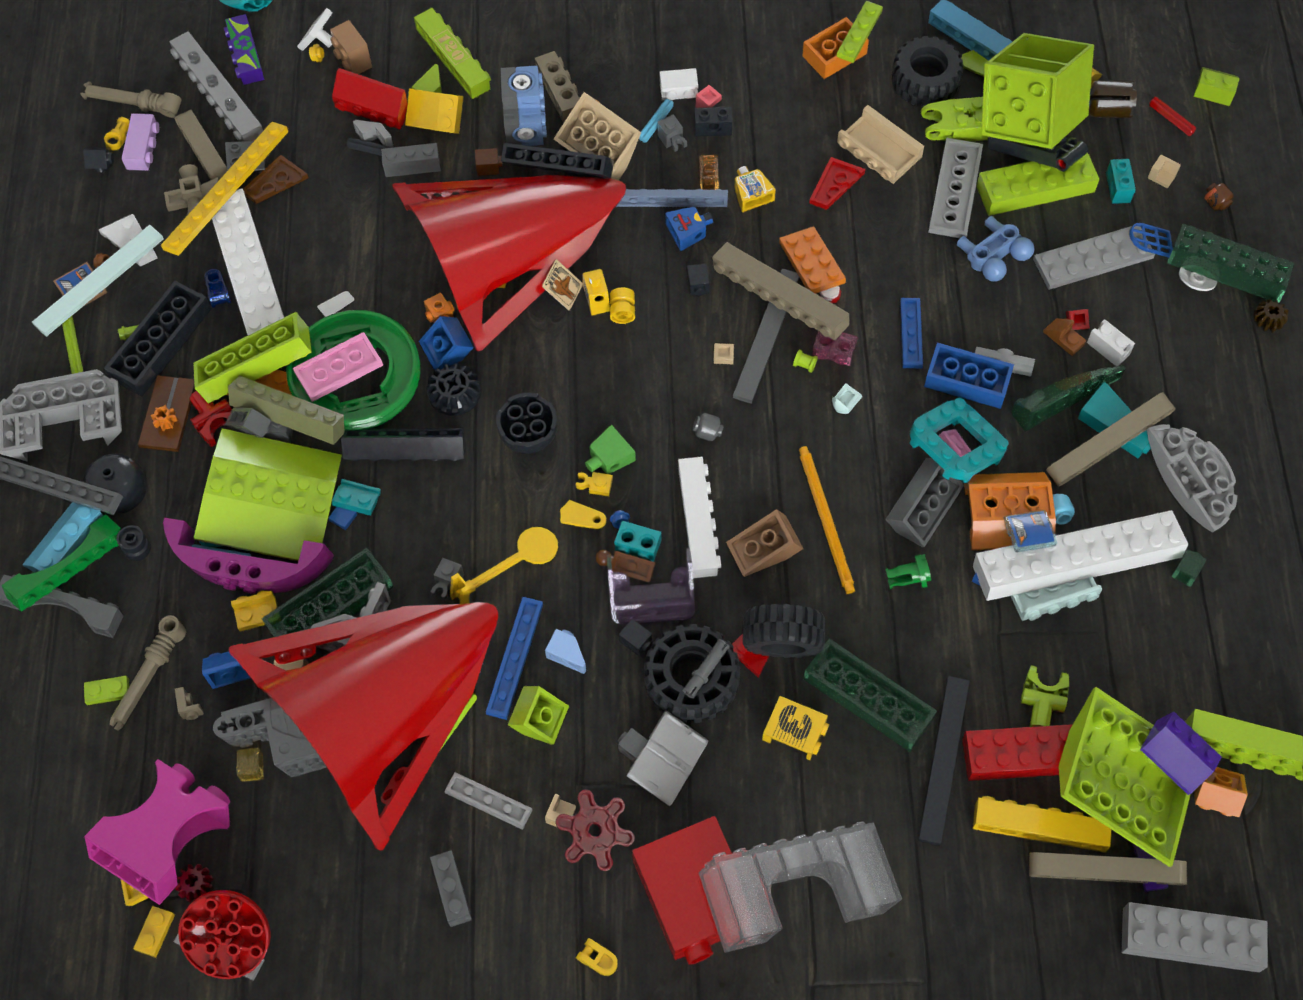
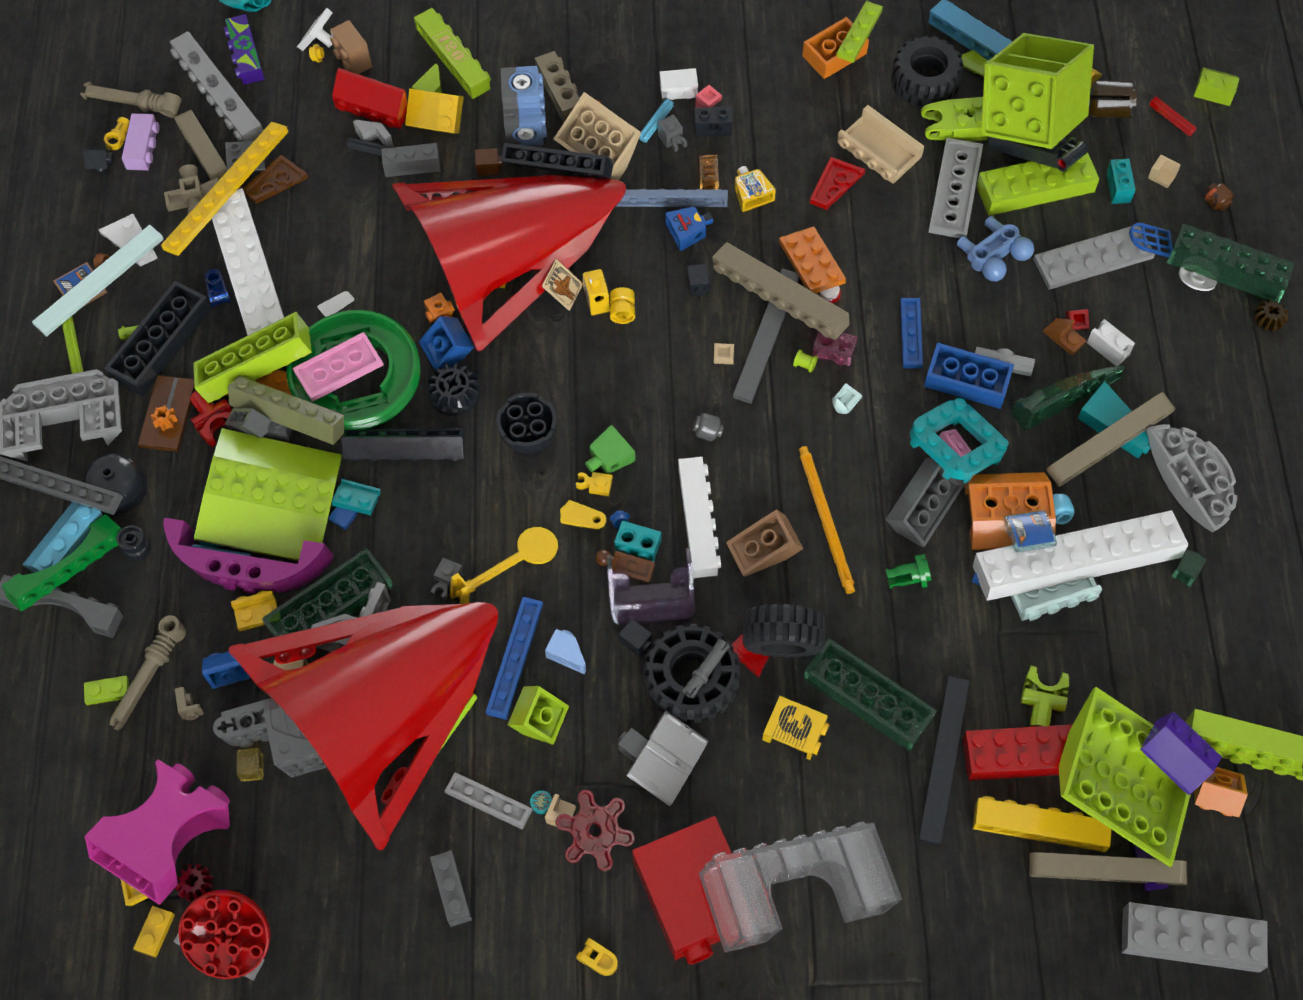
(540, 802): none -> teal tile

